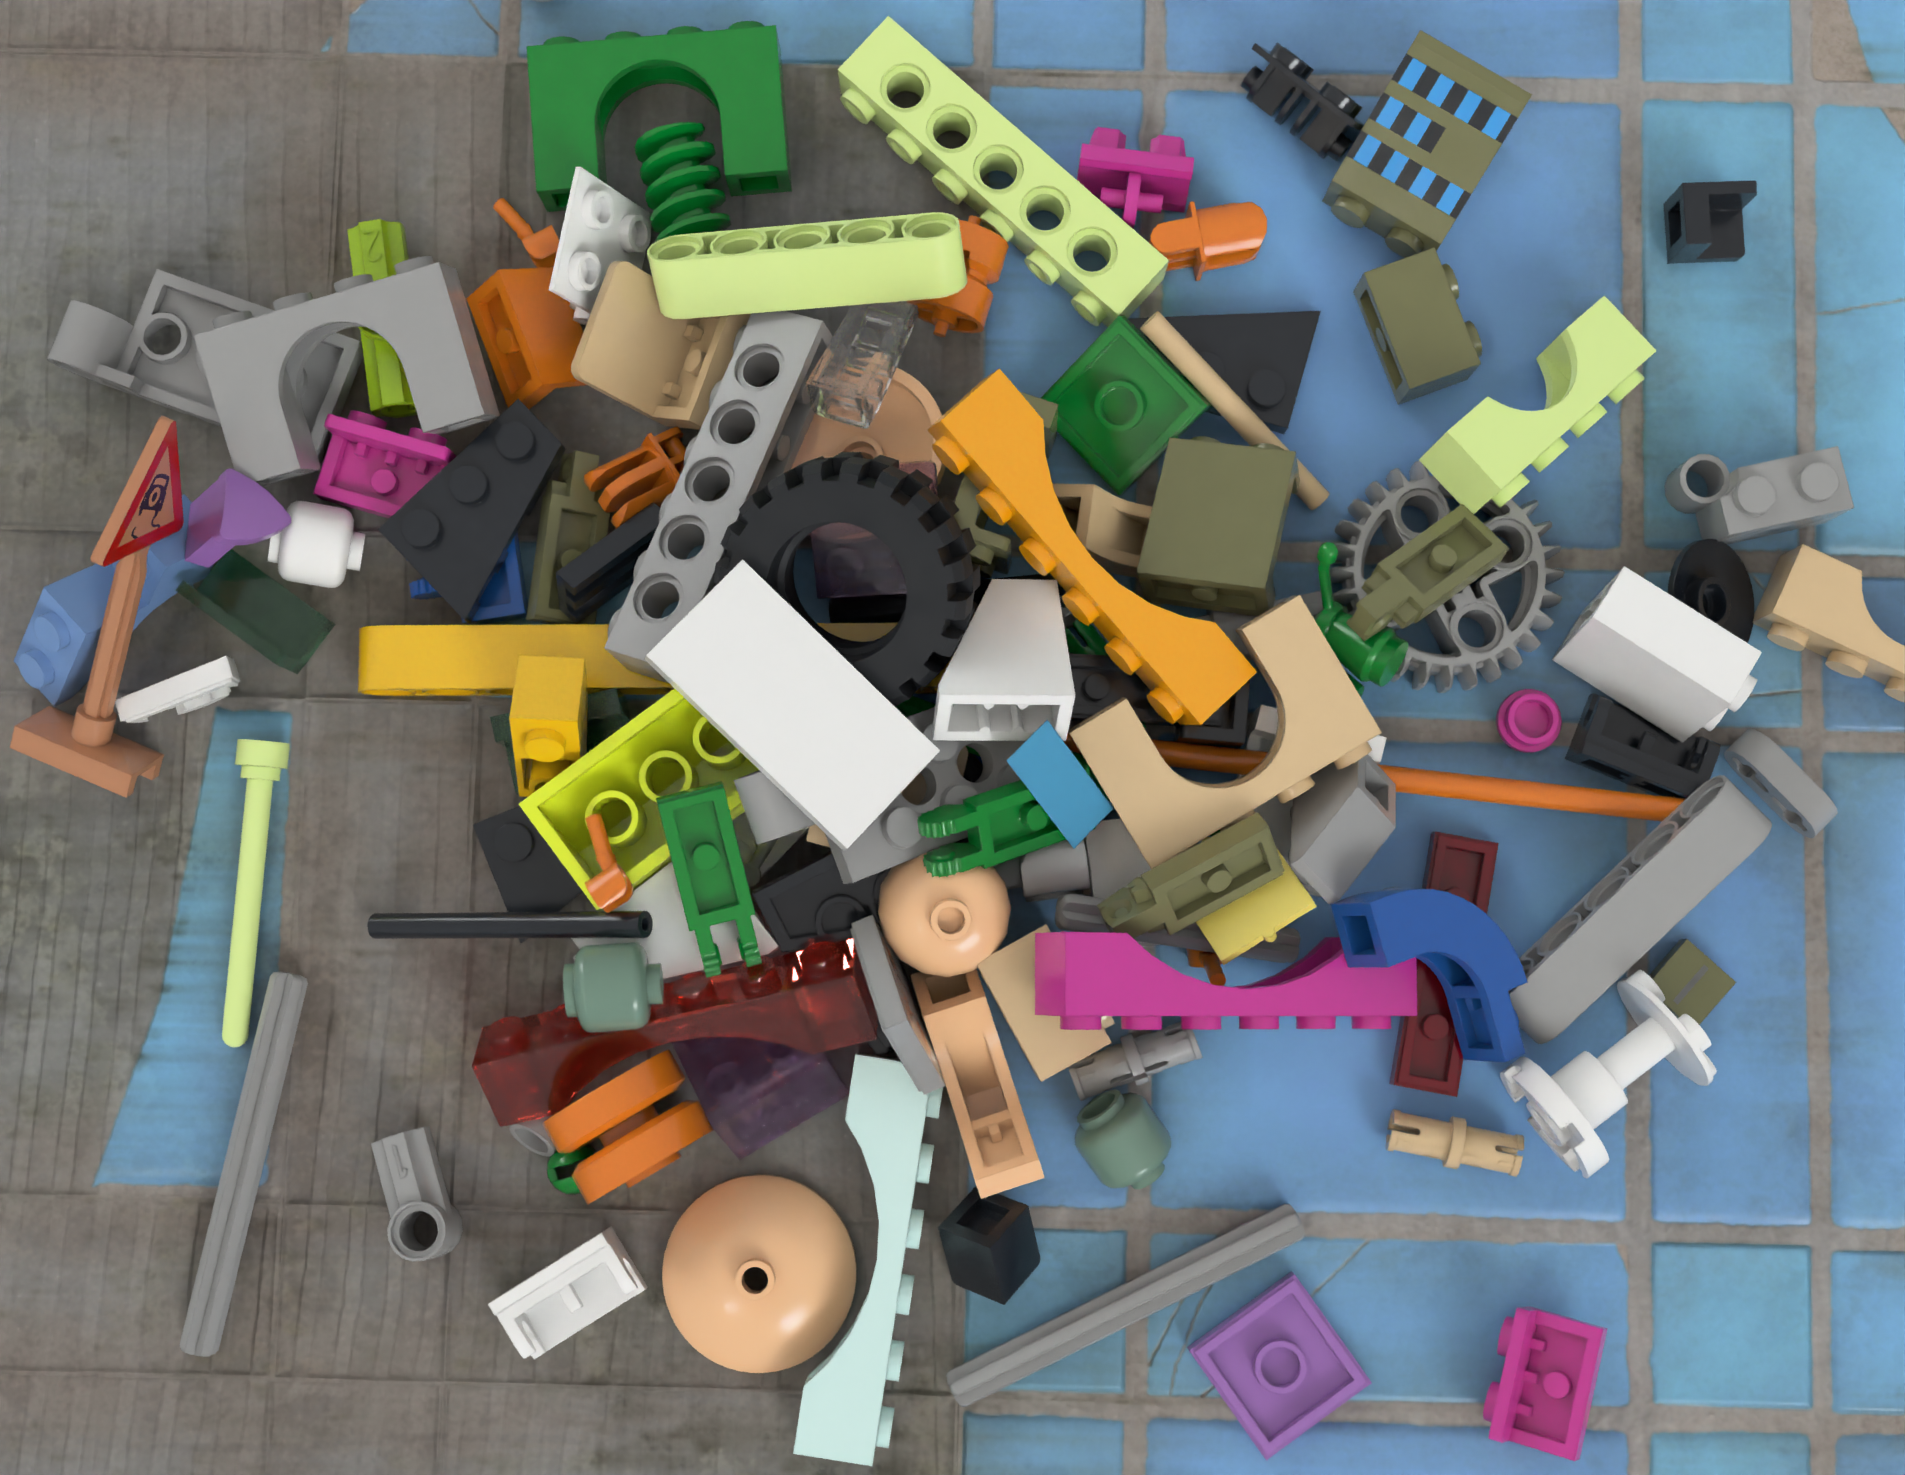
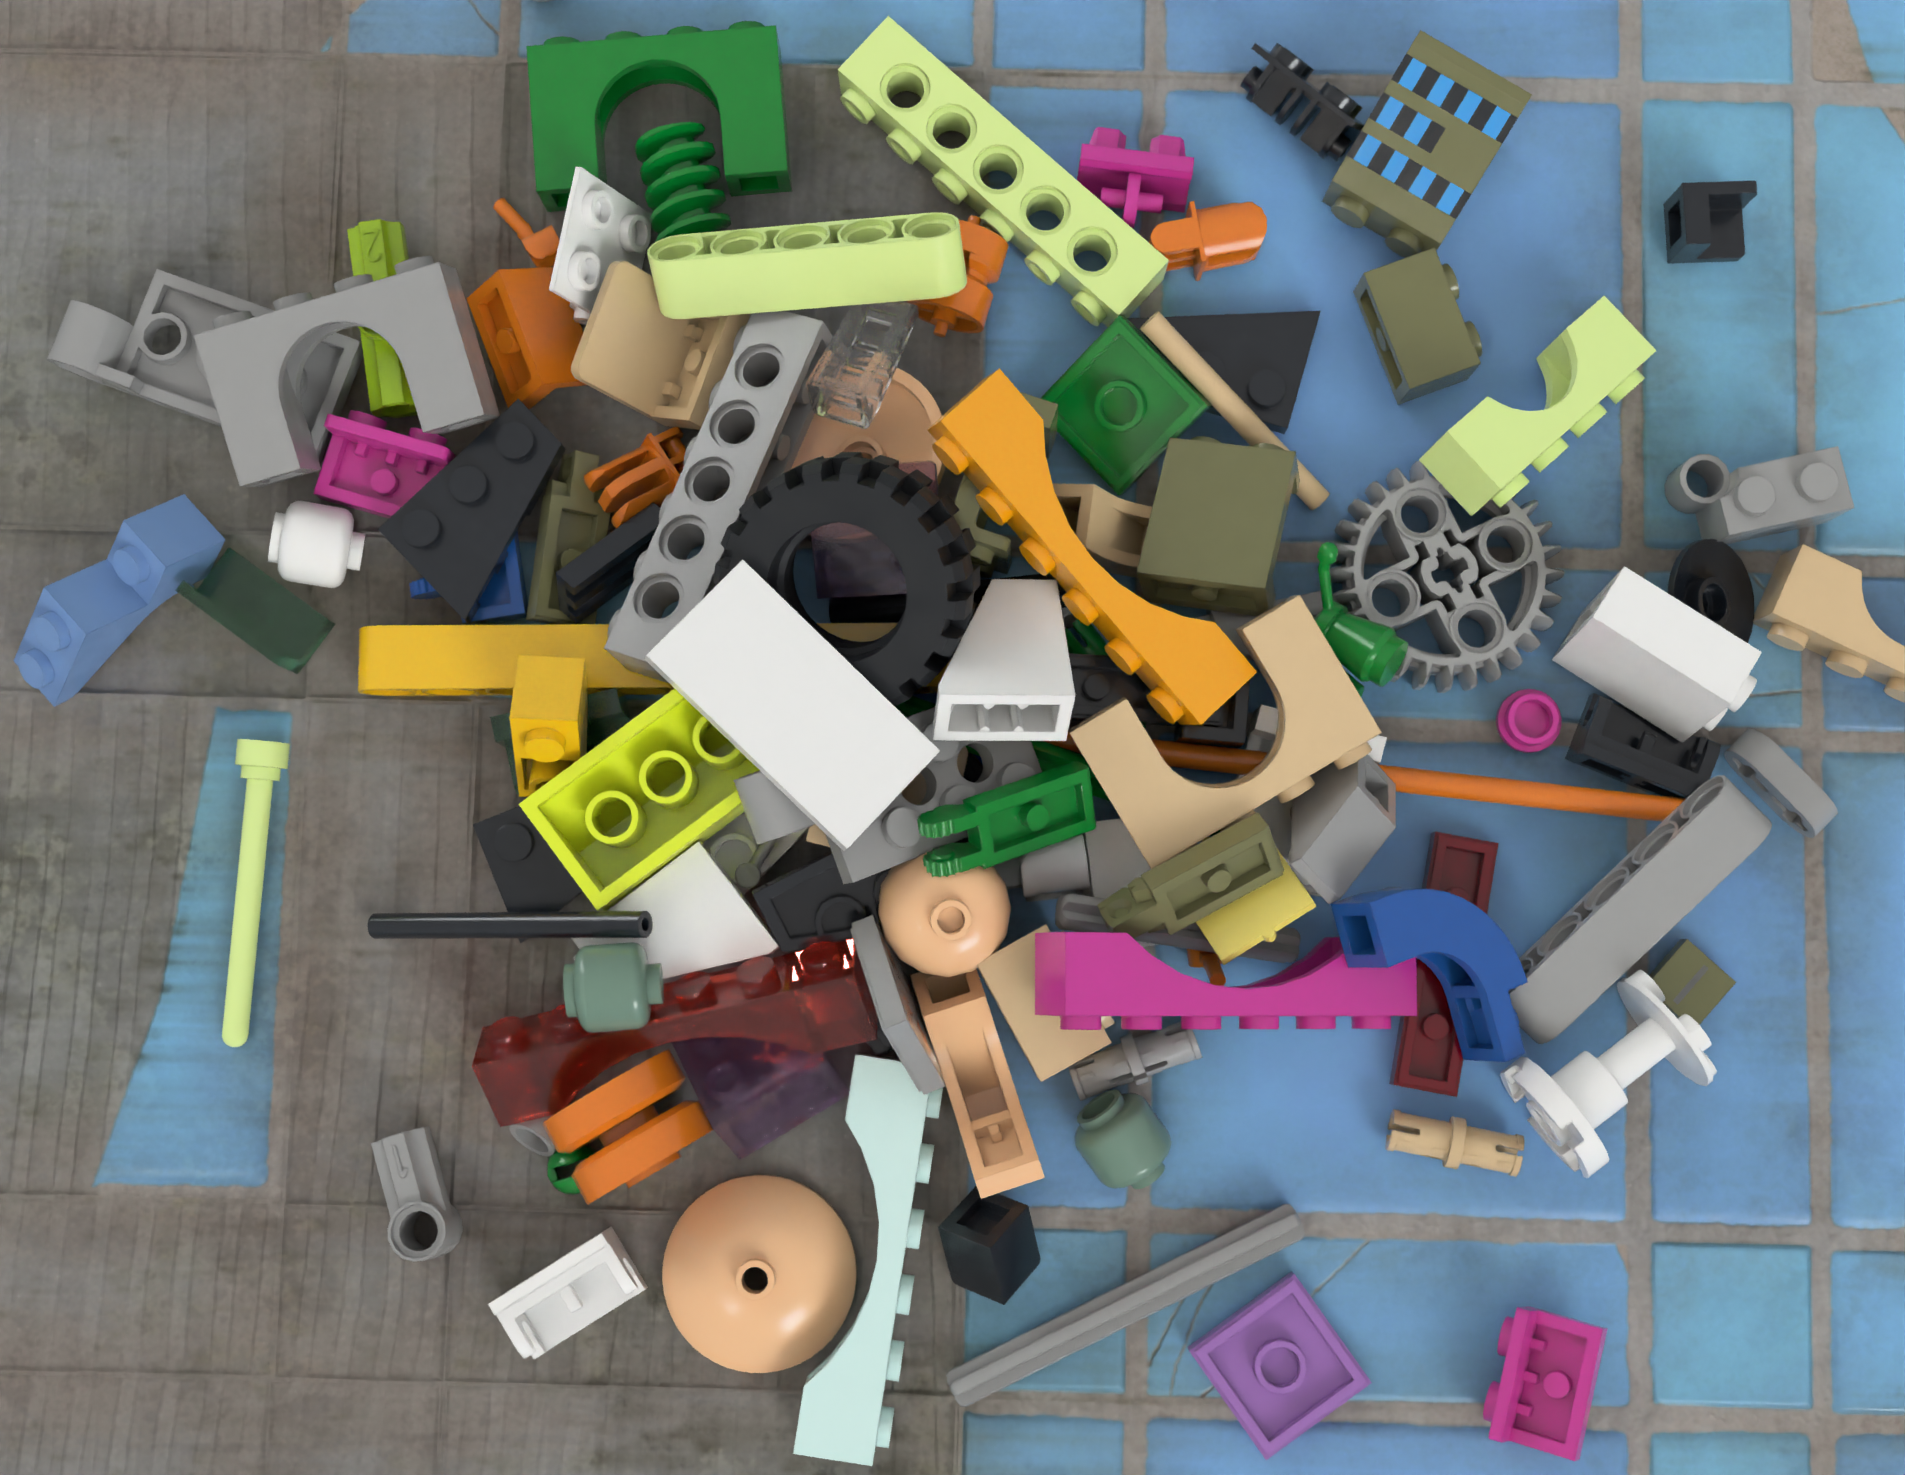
(86, 742): nougat piece -> none
(184, 691): white tile -> none
(231, 514): medium lavender tile -> none
(243, 1164): light grey axle -> none
(612, 885): orange hand -> none
(709, 869): green hinge -> none
(1059, 784): dark azure sticker -> none
(1426, 572): olive hinge -> none

